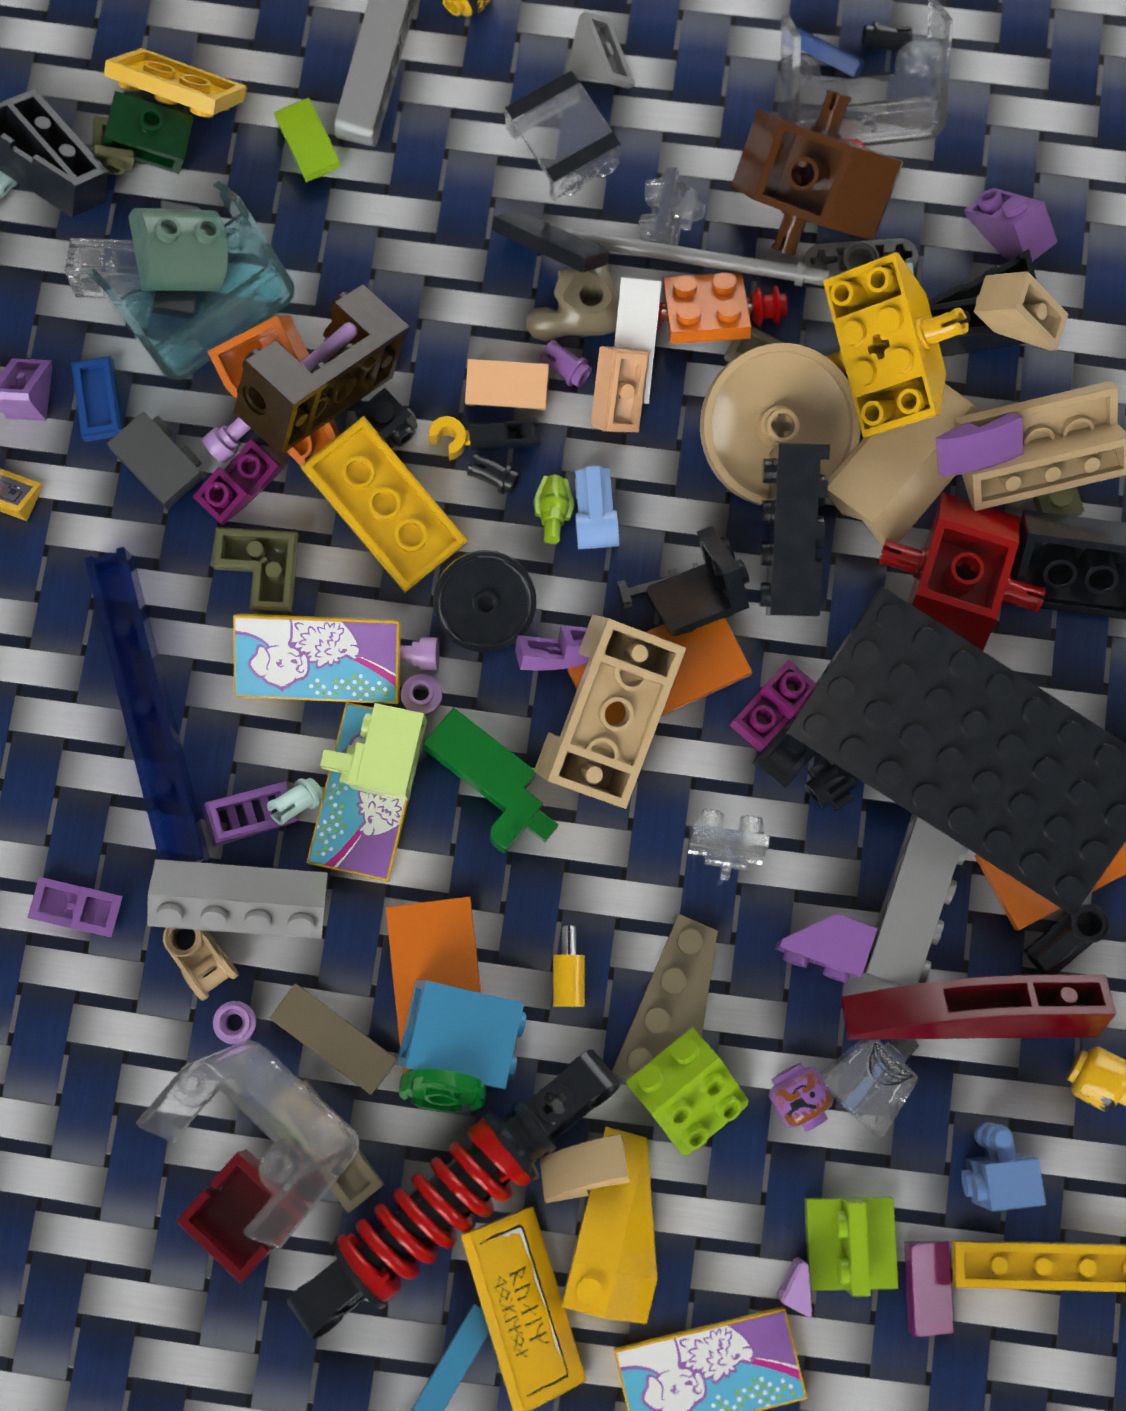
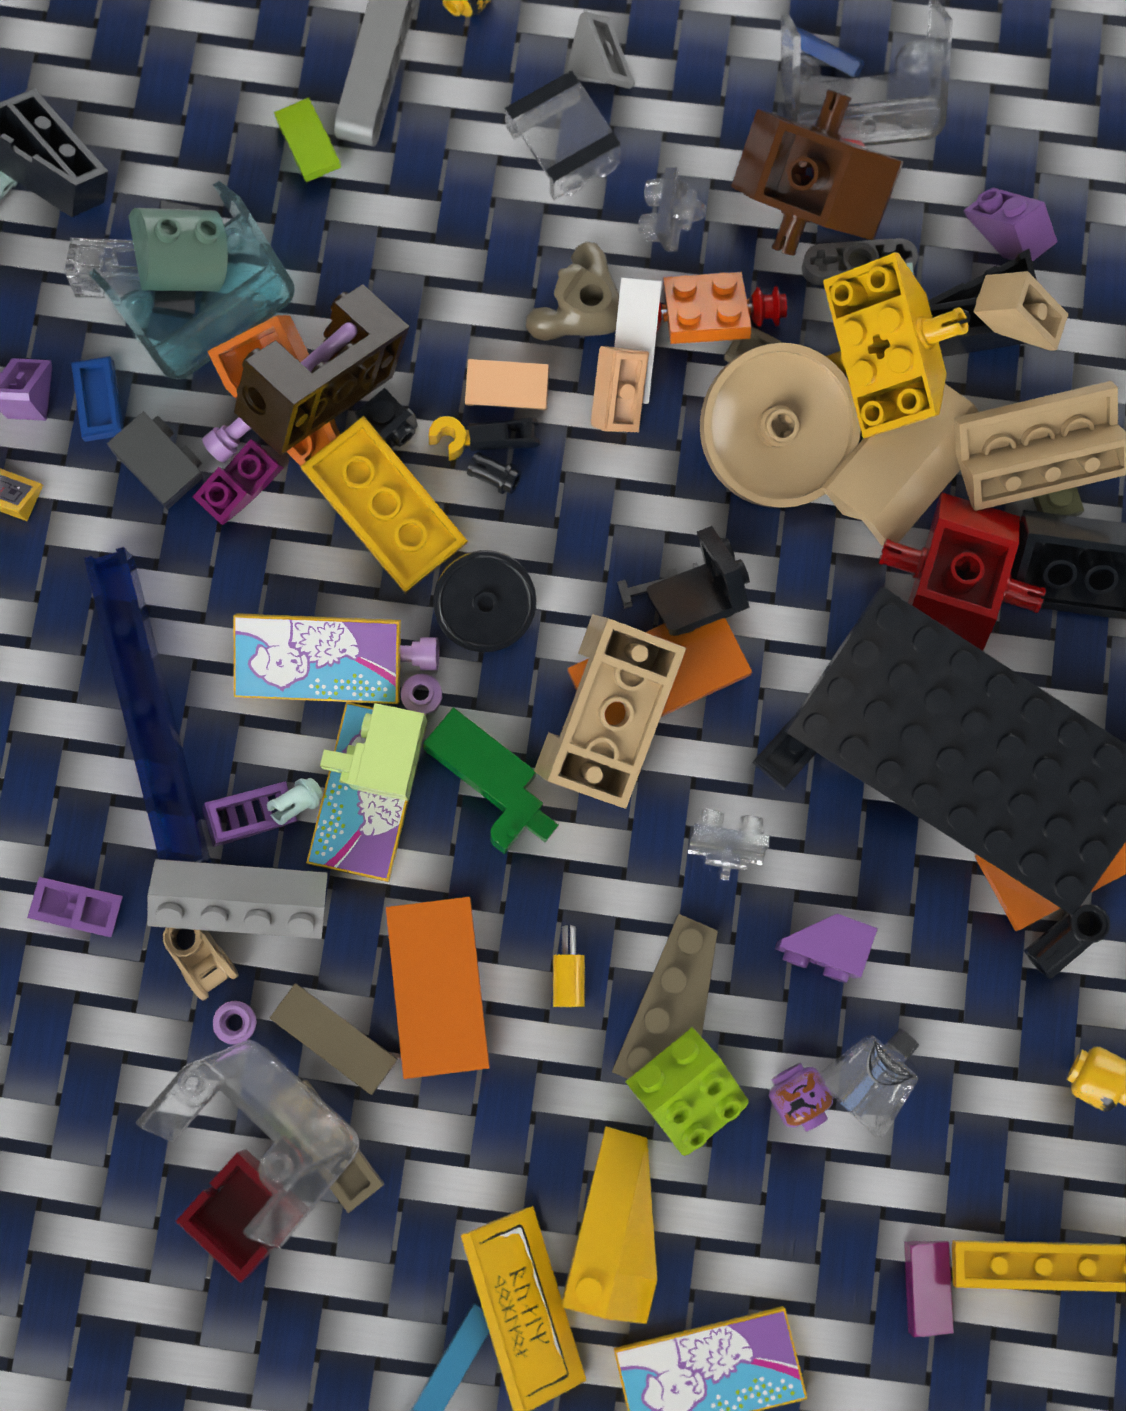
(113, 159): olive bracket -> none
(151, 130): dark green brick -> none
(175, 82): yellow plate -> none
(271, 559): olive brick -> none
(442, 1090): green tile -> none
(462, 1032): dark azure panel -> none
(499, 1154): piece -> none
(550, 241): black tile -> none
(551, 654): medium lavender slope -> none
(553, 506): lime piece -> none
(566, 364): medium lavender pin -> none
(583, 1167): tan slope -> none
(595, 517): light blue piece -> none
(773, 706): magenta slope -> none
(793, 529): black wedge -> none
(796, 1288): lavender slope -> none
(797, 273): light grey bar -> none
(830, 785): black gear -> none
(851, 1244): lime bracket -> none
(884, 37): black pin -> none
(913, 905): light grey brick -> none
(977, 448): medium lavender slope -> none
(983, 1009): dark red slope -> none
(1002, 1177): medium blue brick -> none

